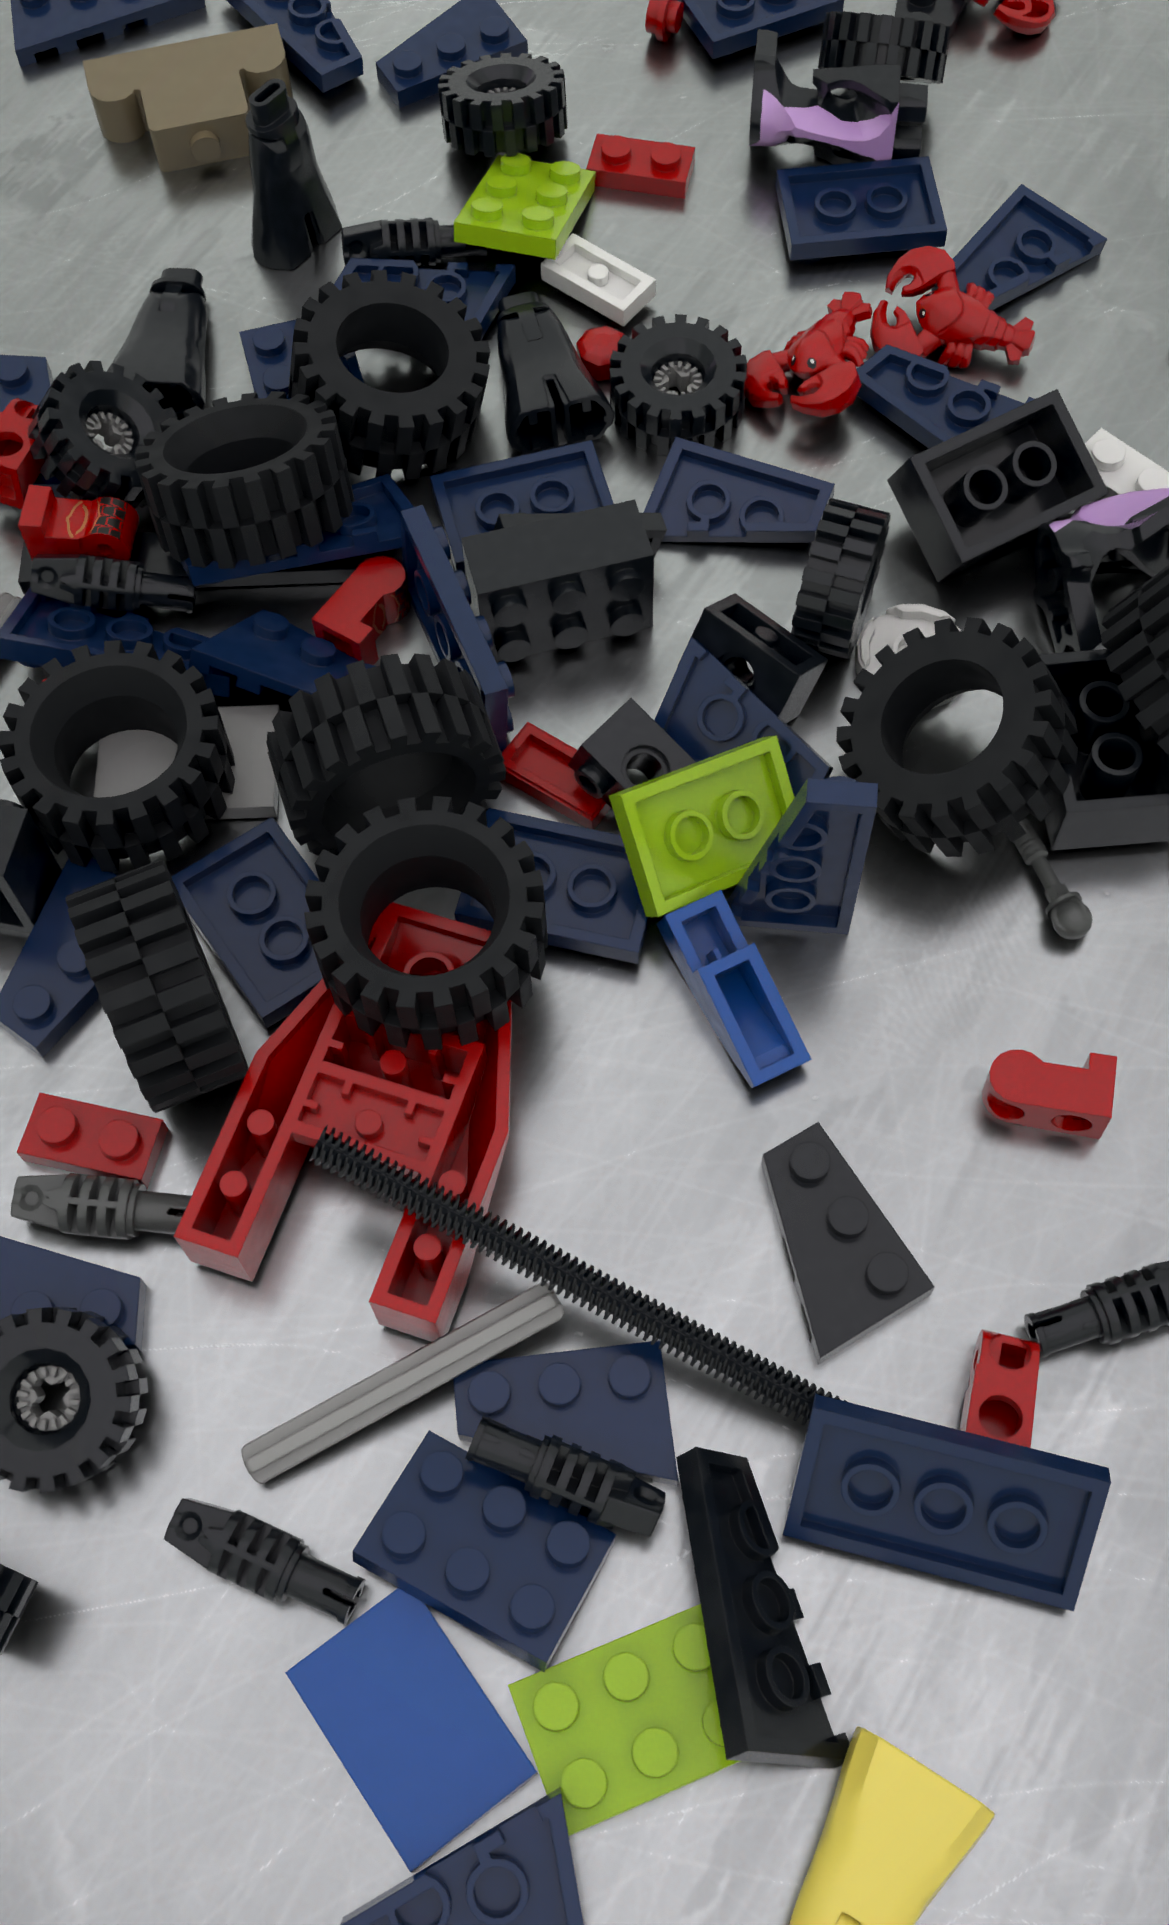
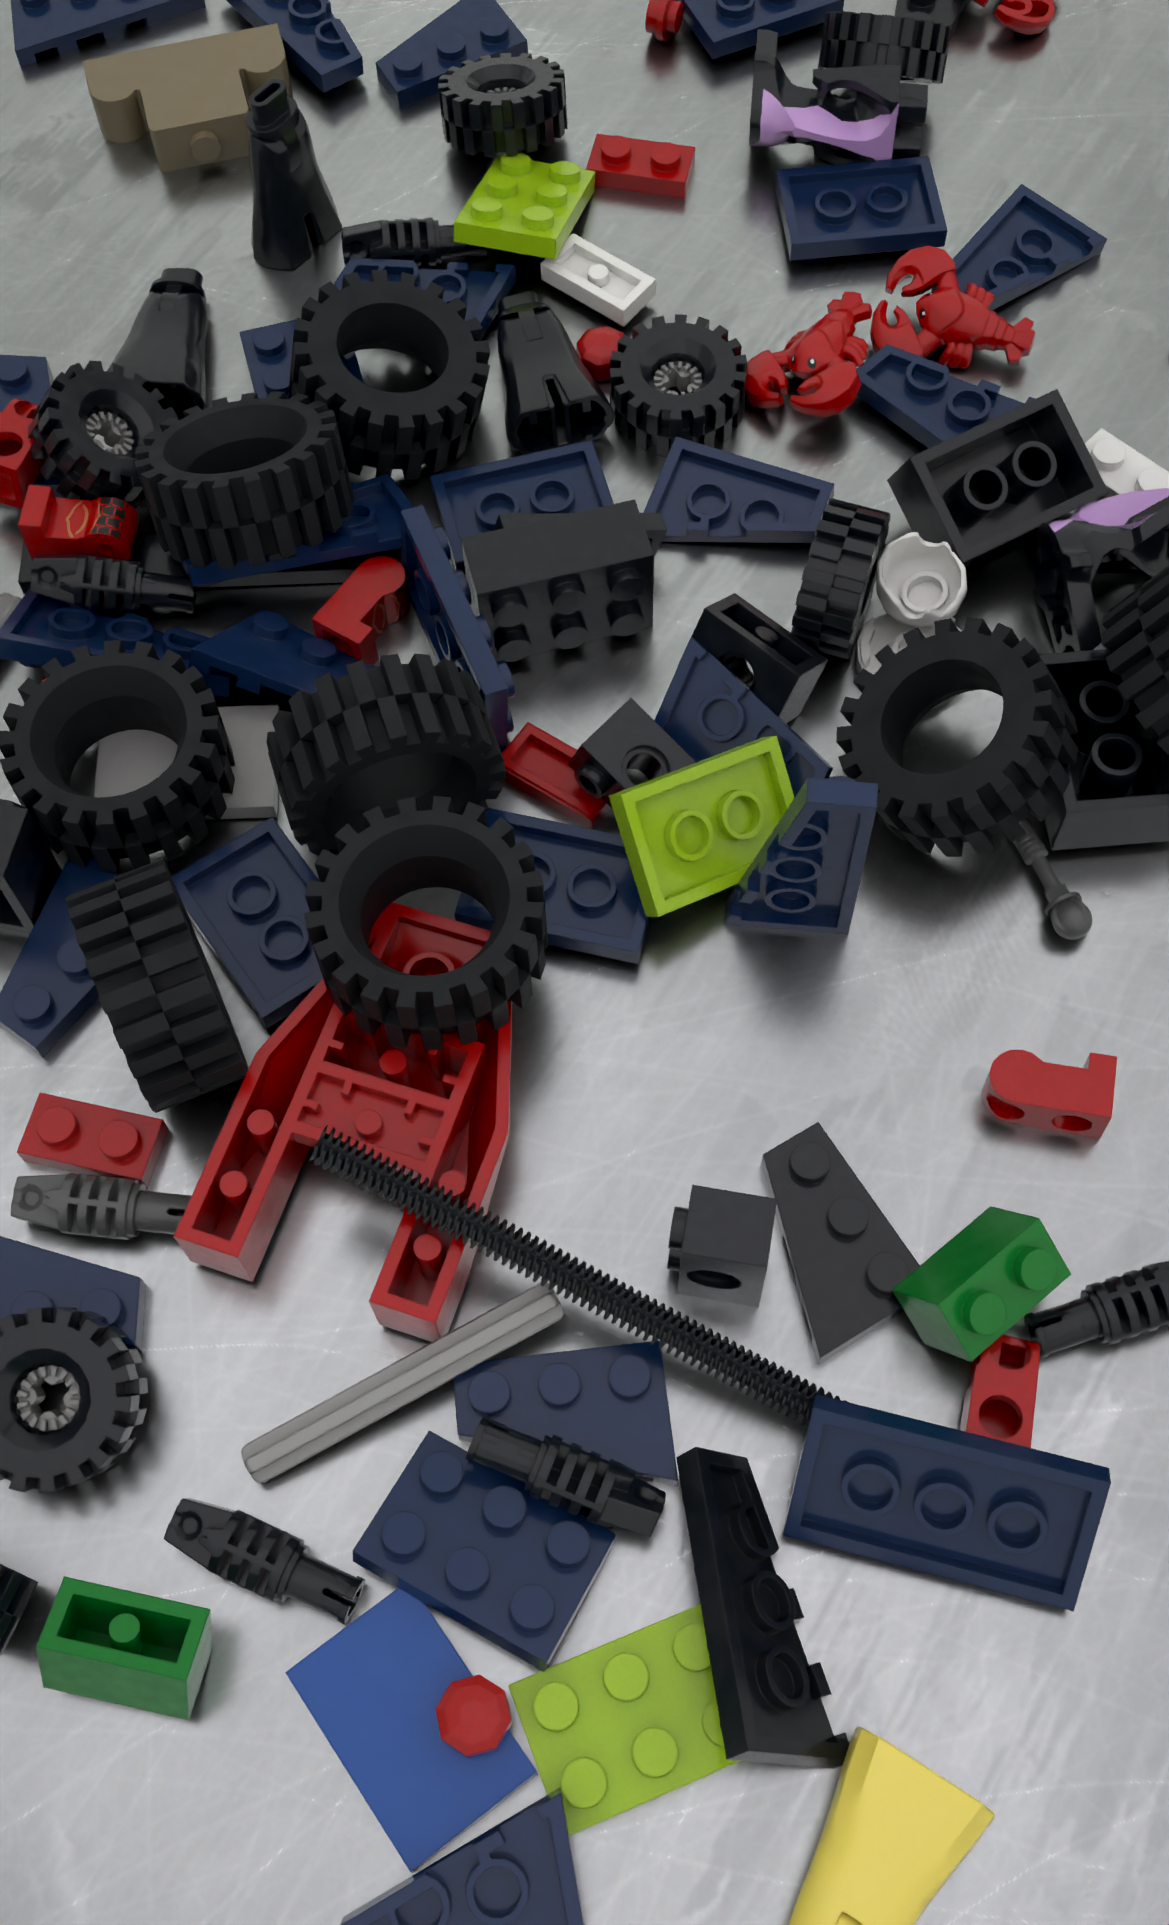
(125, 1648): none -> green brick
(473, 1716): none -> red tile
(722, 1245): none -> black brick
(733, 988): blue slope -> none
(920, 580): none -> white hair
(981, 1282): none -> green brick

